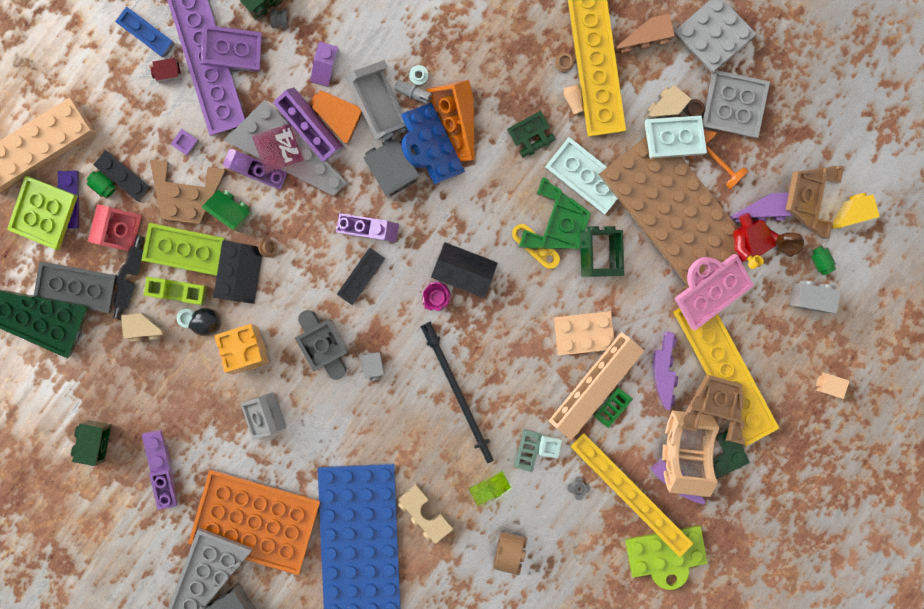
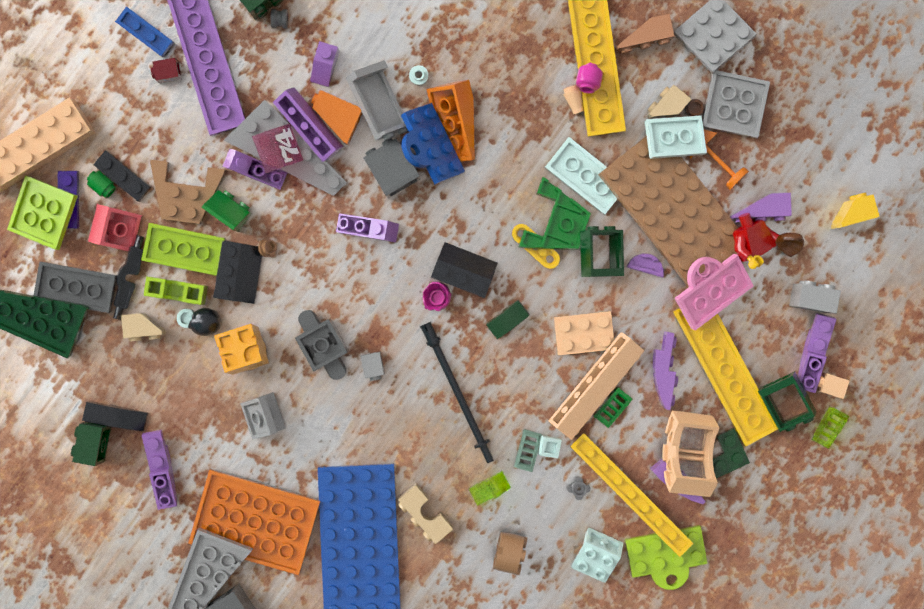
(114, 416): none -> black slope
(184, 142): medium lavender plate -> none
(231, 48): medium lavender plate -> none
(361, 276): black plate -> none
(413, 92): light grey axle -> none
(508, 319): none -> dark green slope
(528, 129): dark green plate -> none
(564, 62): medium nougat plate -> none
(589, 78): none -> dark pink head
(598, 555): none -> light aqua bracket
(647, 263): none -> medium lavender tile
(718, 399): medium nougat wing -> none
(779, 384): none -> dark green window
(806, 197): medium nougat wing -> none
(814, 351): none -> medium lavender slope
(823, 260): green brick -> none
(824, 424): none -> clear neon green slope

